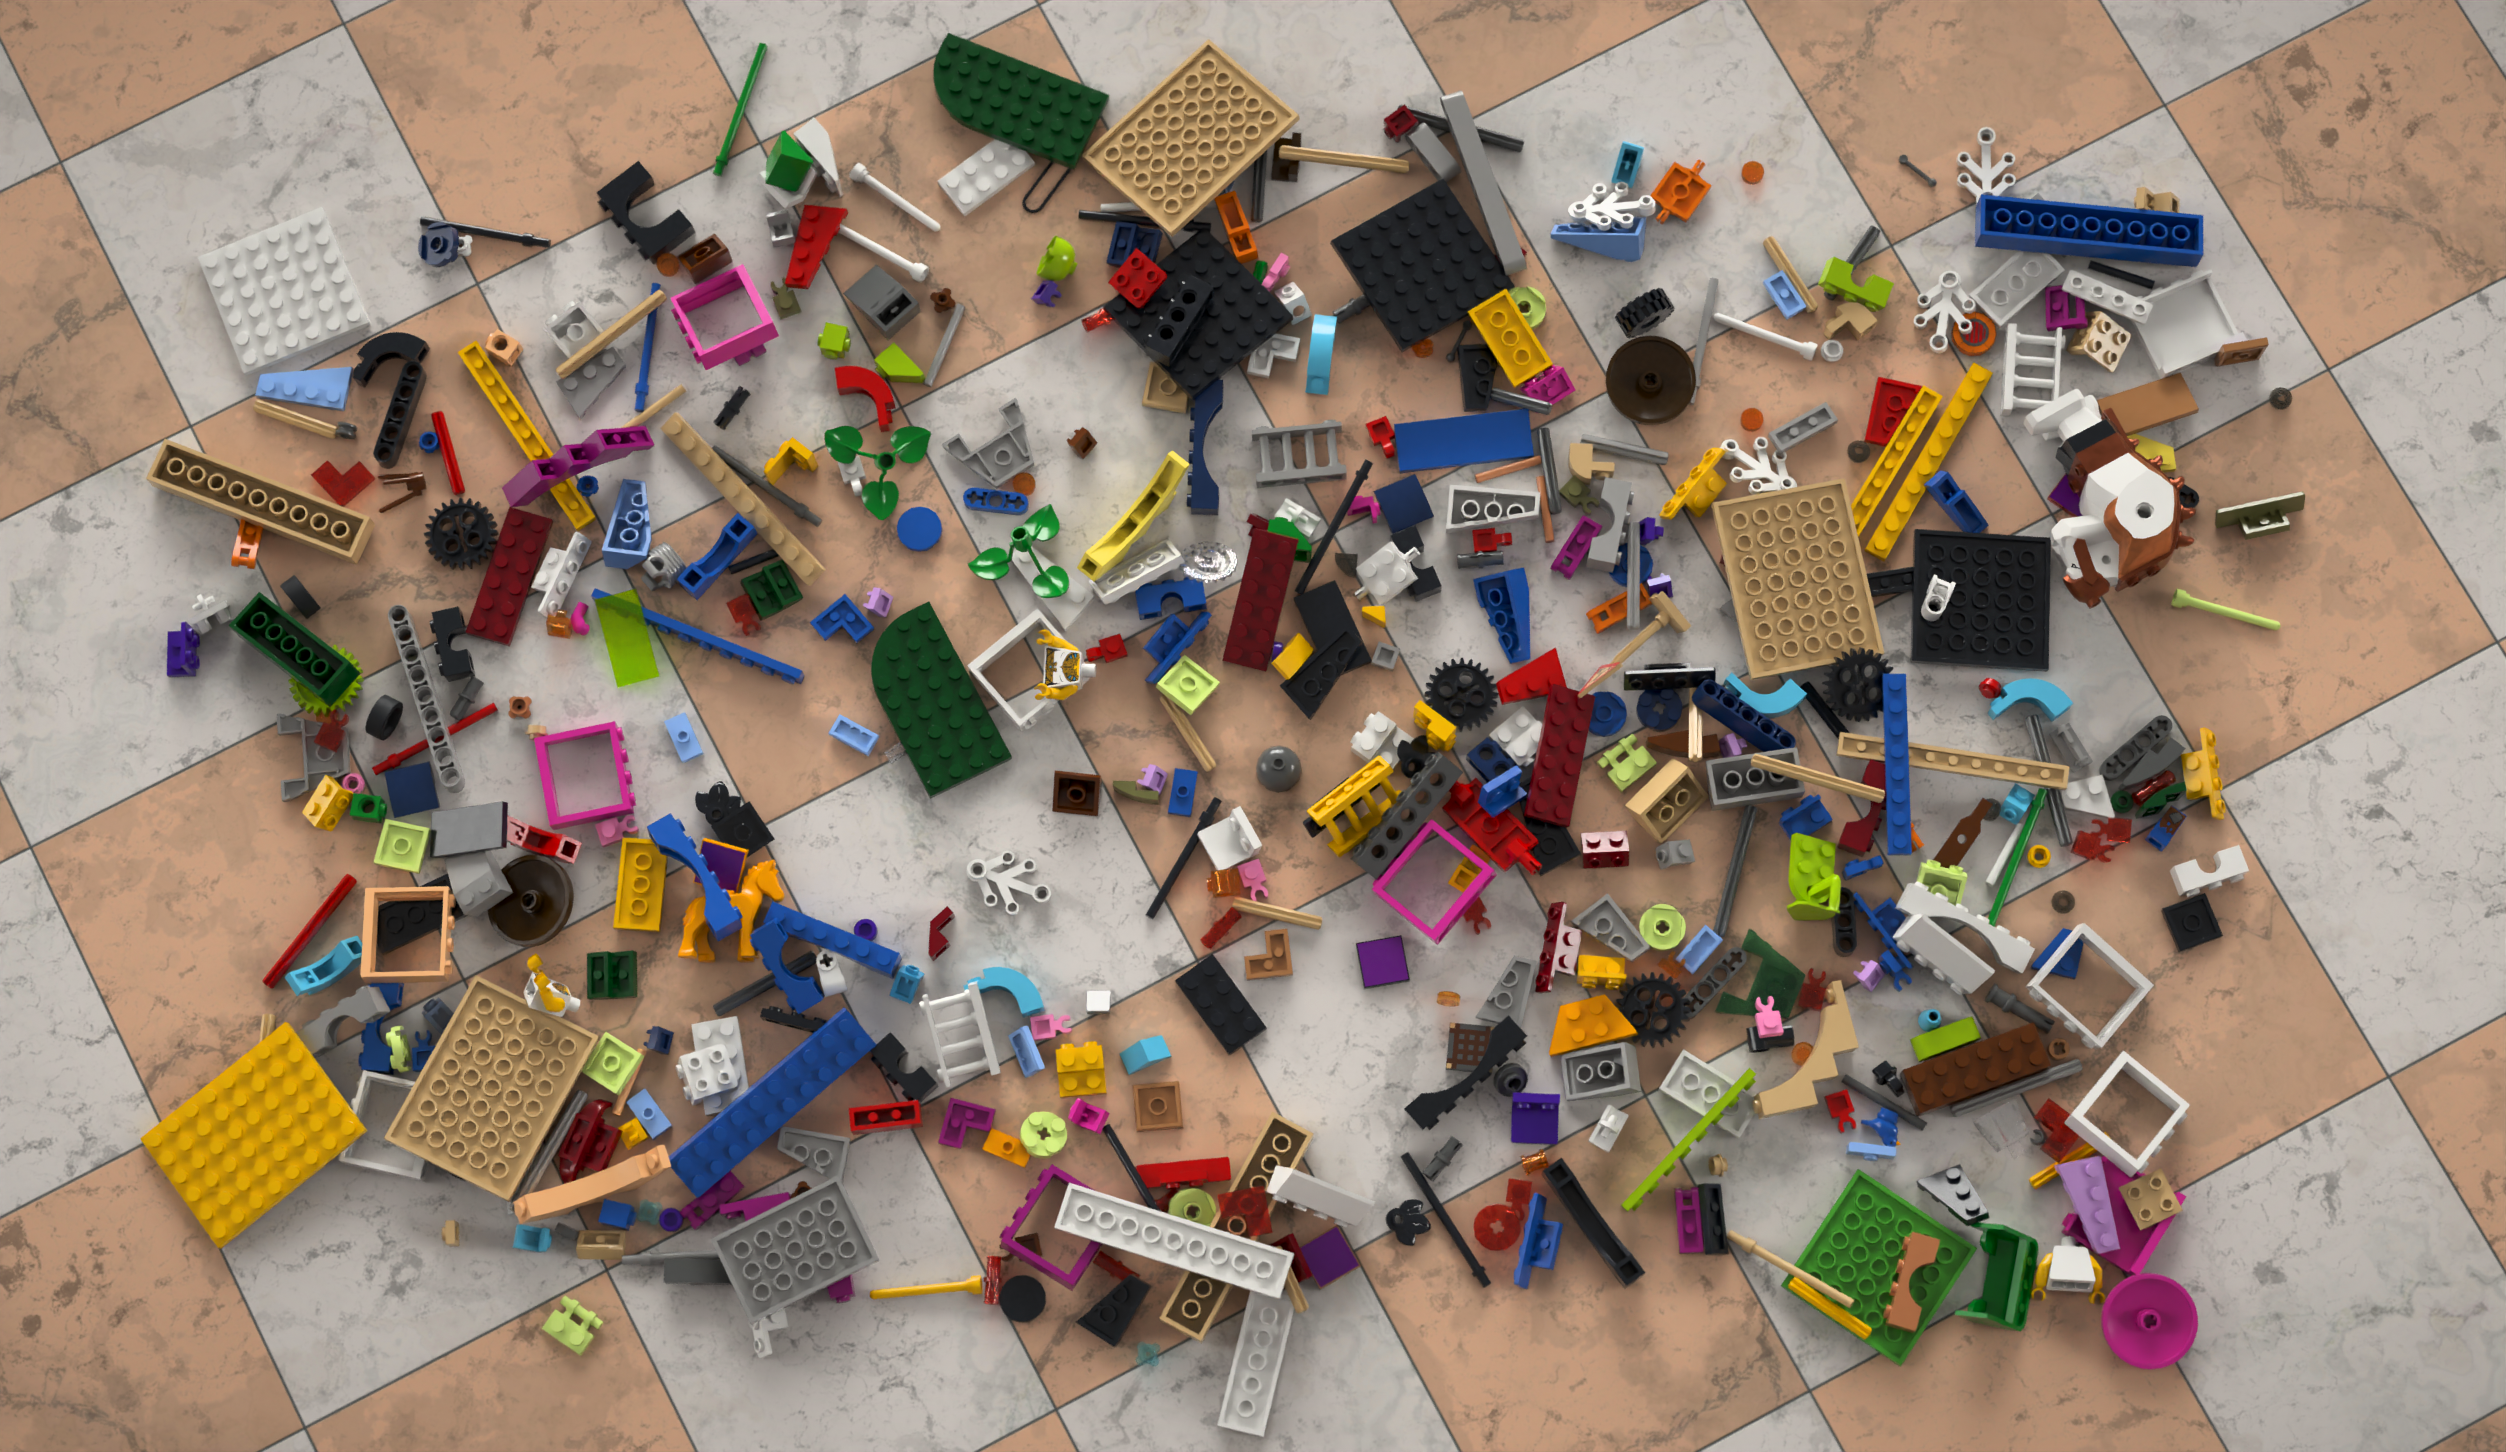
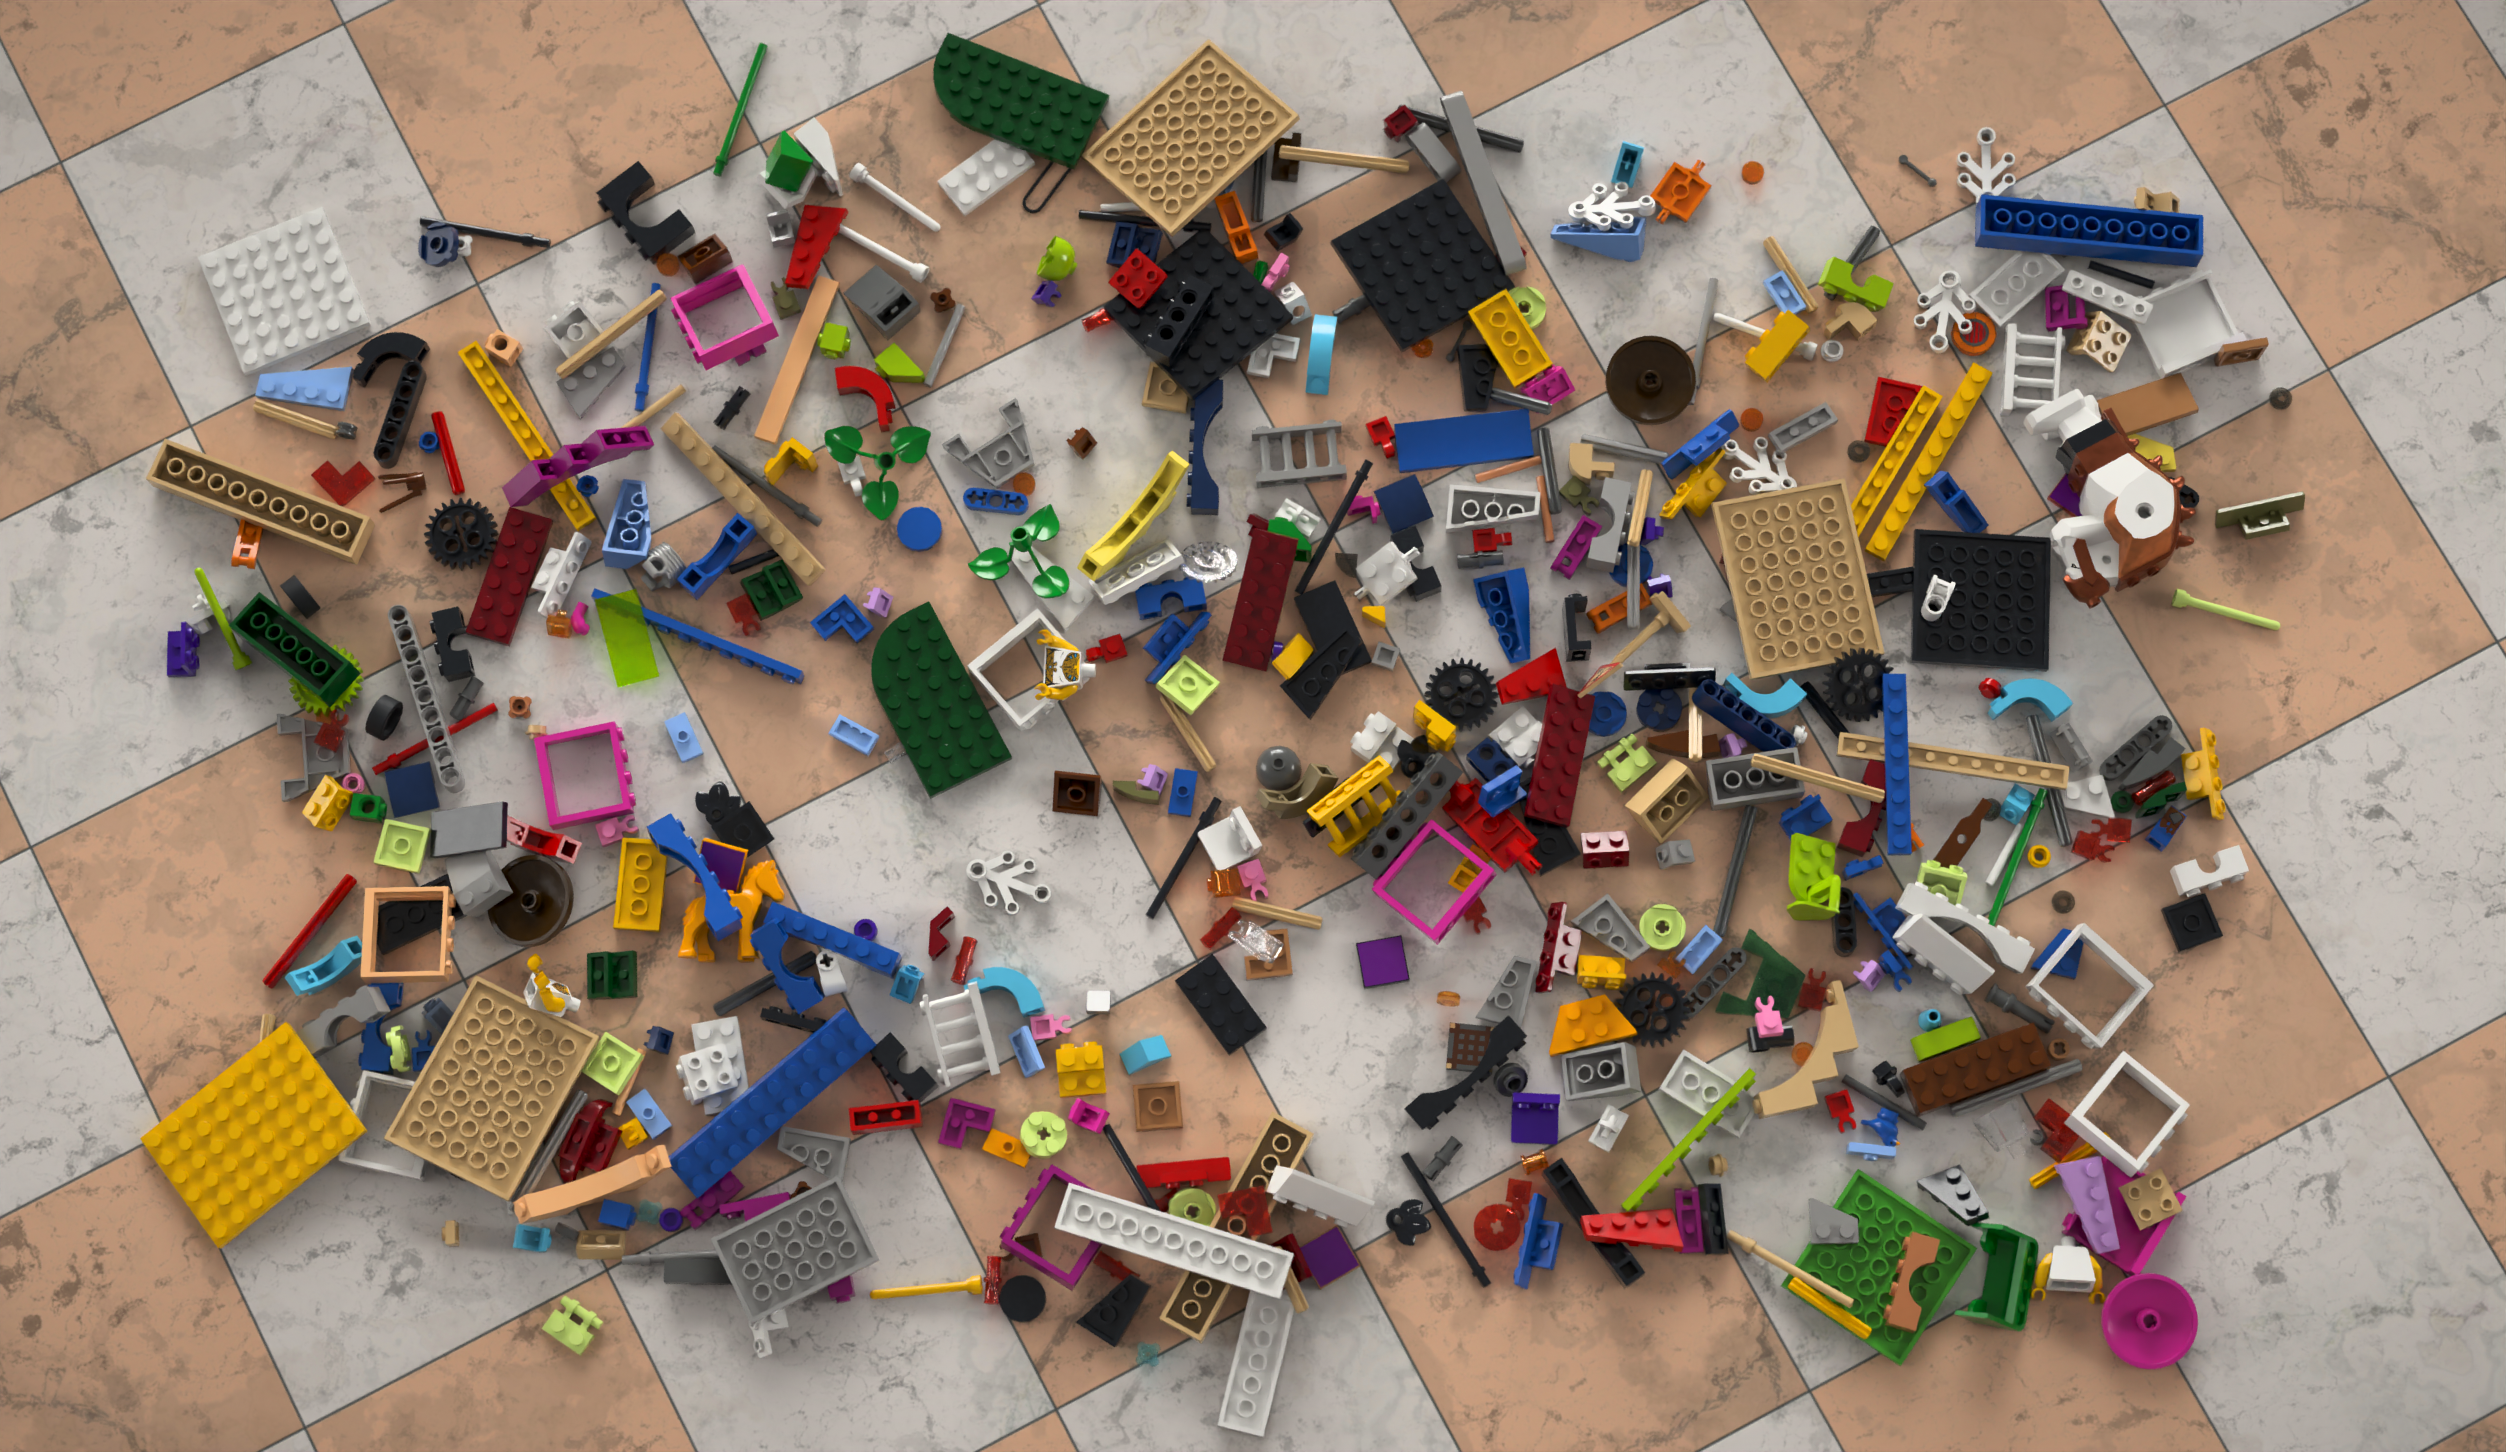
(239, 658): none -> lime piece
(796, 360): none -> light nougat tile
(964, 960): none -> clear red pin
(1256, 941): none -> clear hinge
(1284, 232): none -> black bracket
(1295, 801): none -> dark tan arch
(1574, 649): none -> black panel
(1640, 508): none -> tan axle
(1644, 313): black bush -> none
(1645, 1227): none -> wing
(1701, 445): none -> blue bracket
(1776, 345): none -> yellow brick
(1799, 734): none -> white plate
(1831, 1225): none -> light grey wing

